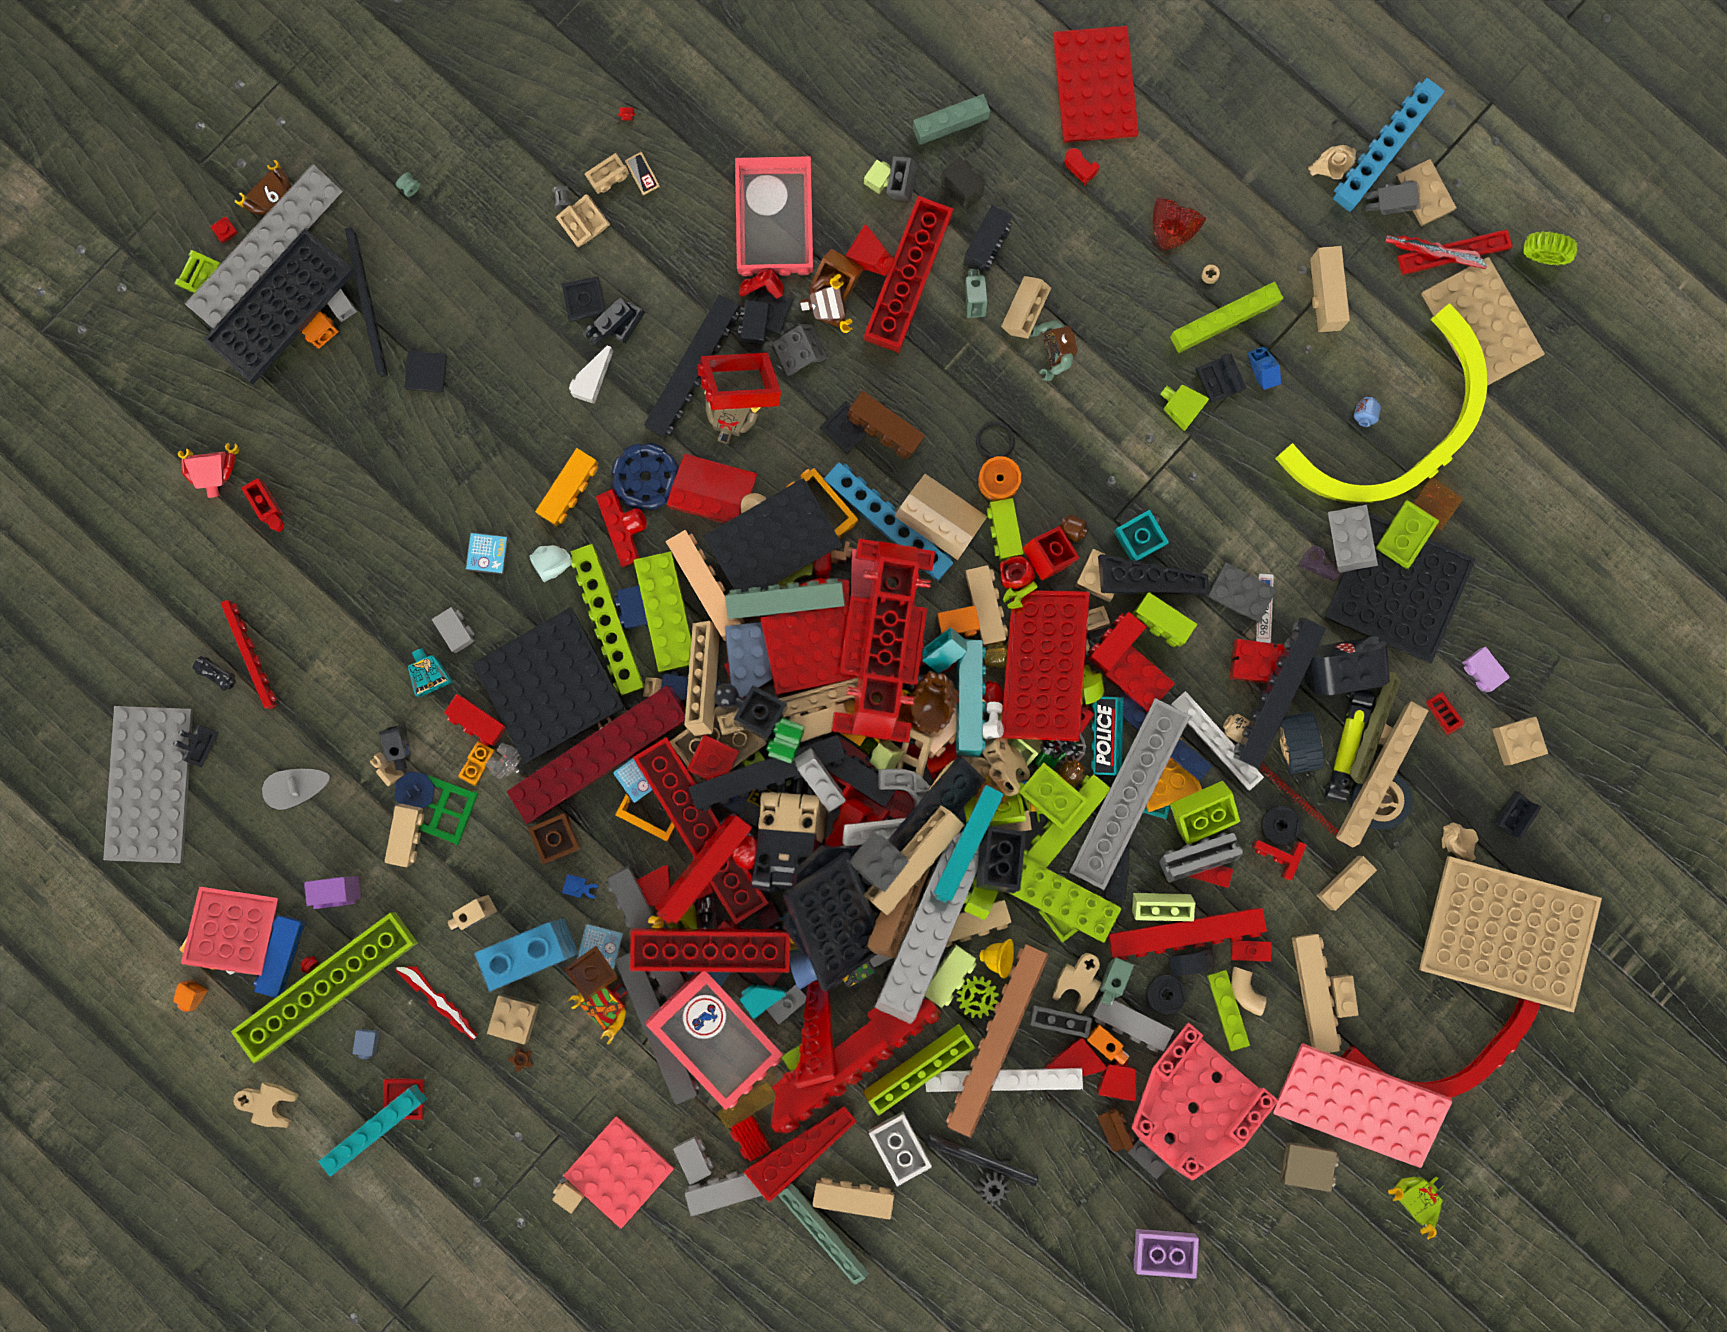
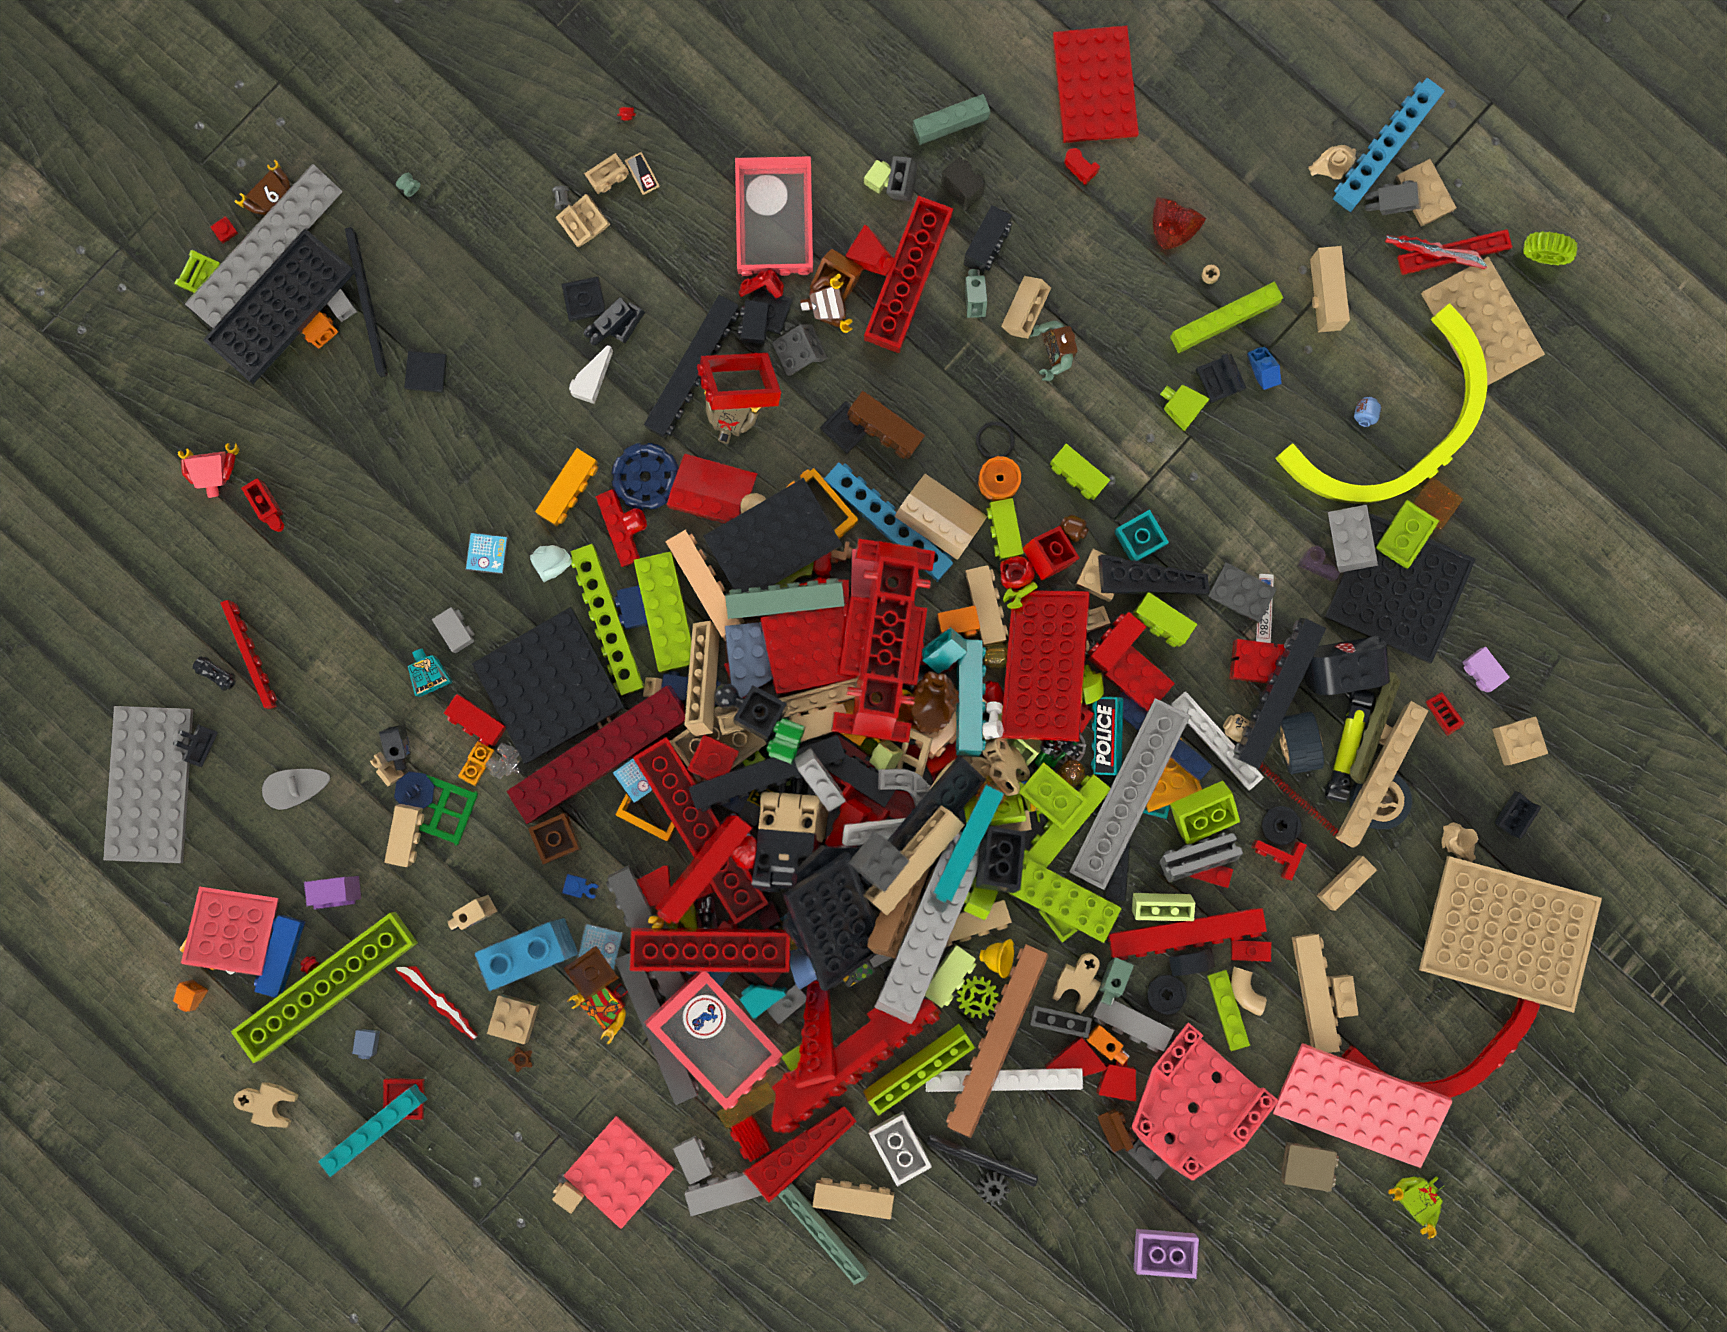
(1079, 472): none -> lime brick

